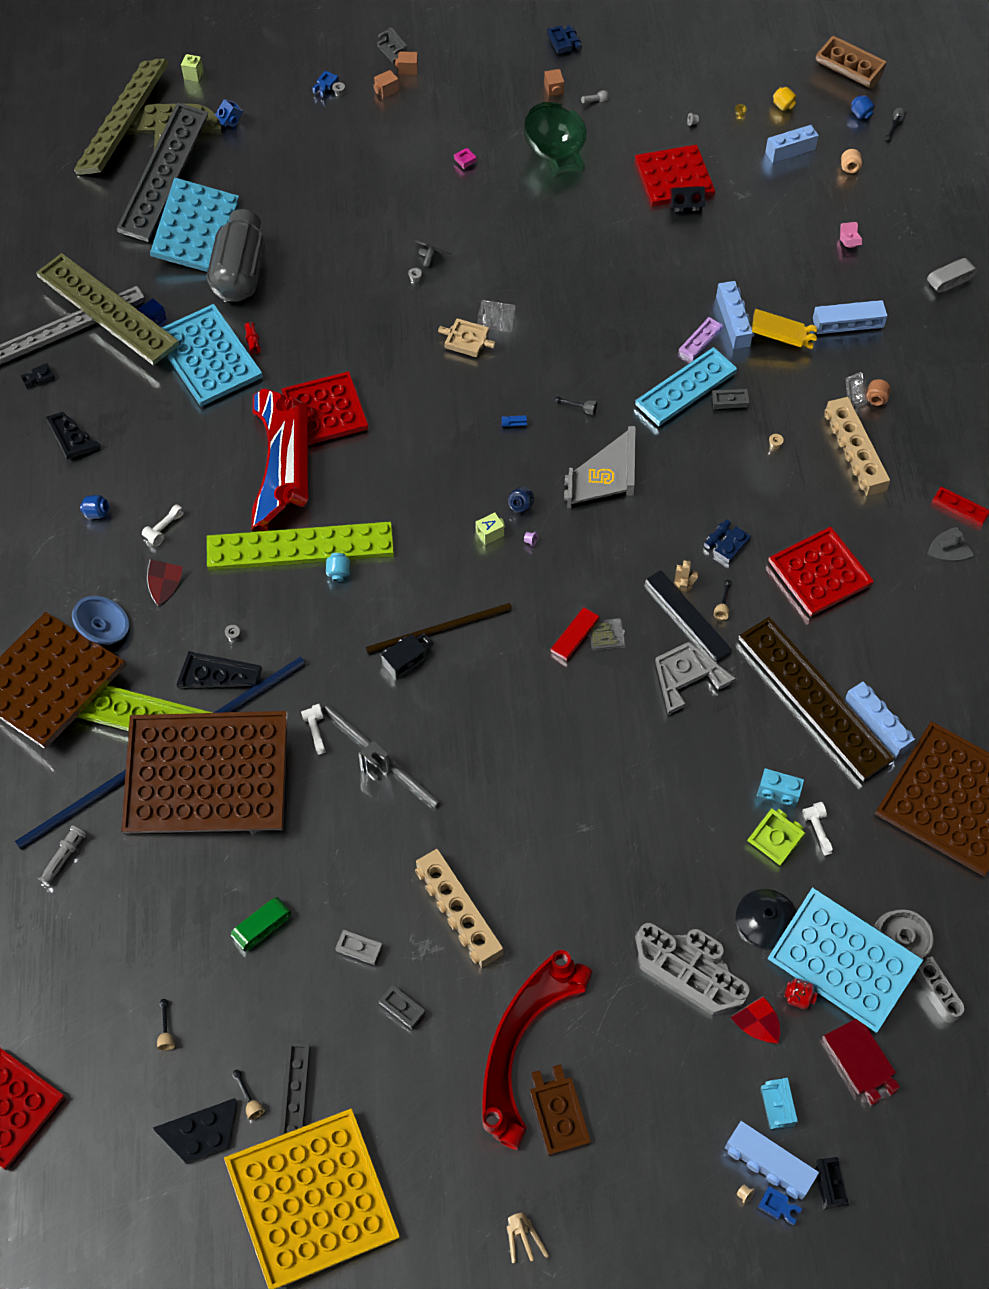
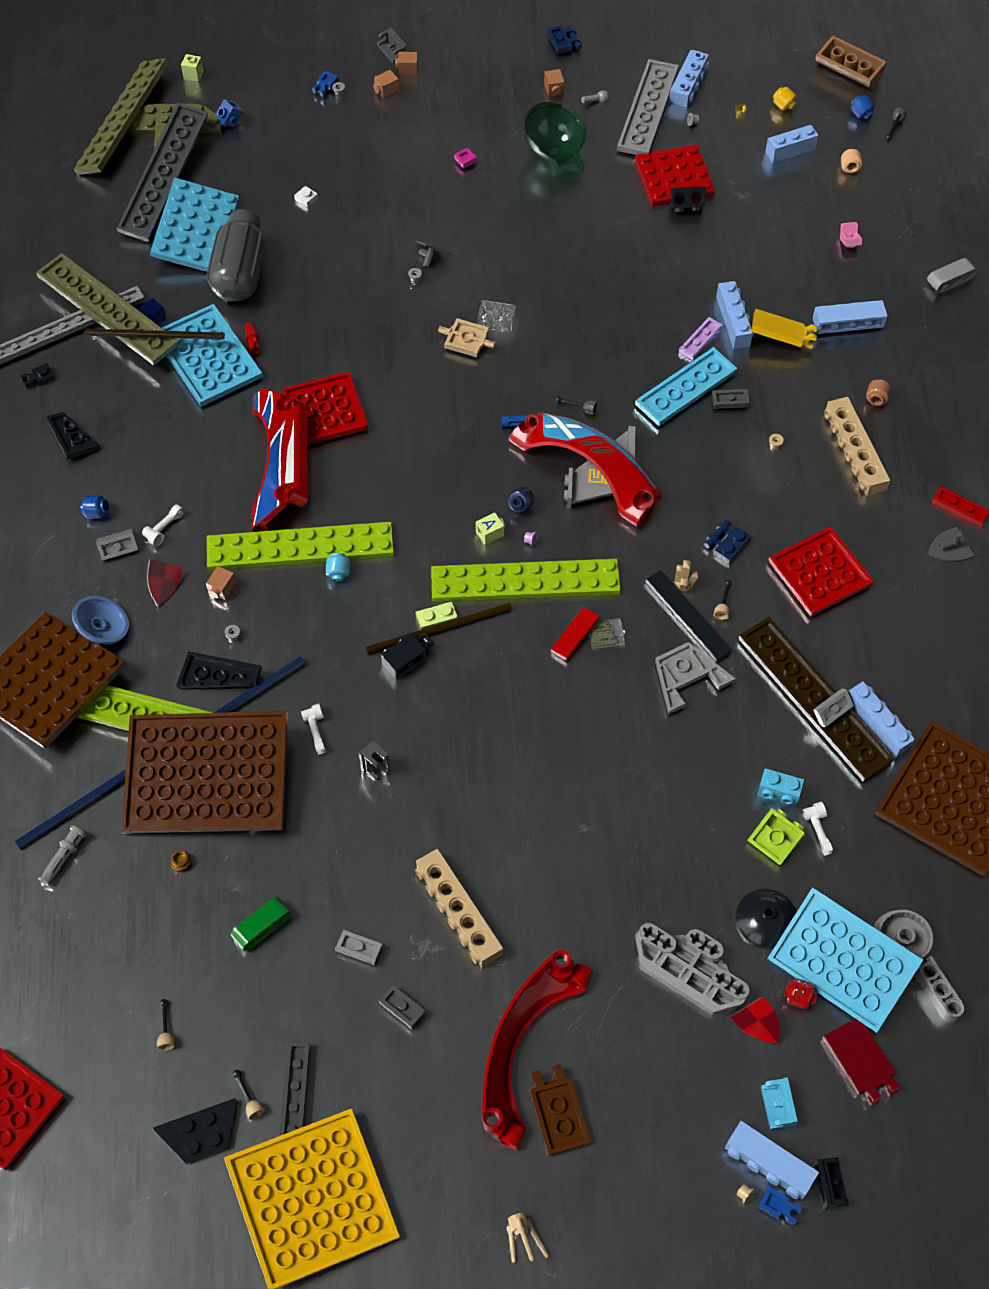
(116, 544): none -> light grey panel
(155, 334): none -> dark brown piece
(180, 860): none -> pearl gold plate
(220, 583): none -> nougat brick
(306, 196): none -> white plate
(393, 766): dark grey piece -> none
(436, 615): none -> yellowish green plate
(525, 580): none -> lime plate
(622, 472): none -> red panel
(647, 107): none -> light grey plate
(689, 78): none -> light blue brick
(833, 707): none -> light grey plate
(856, 389): clear plate -> none

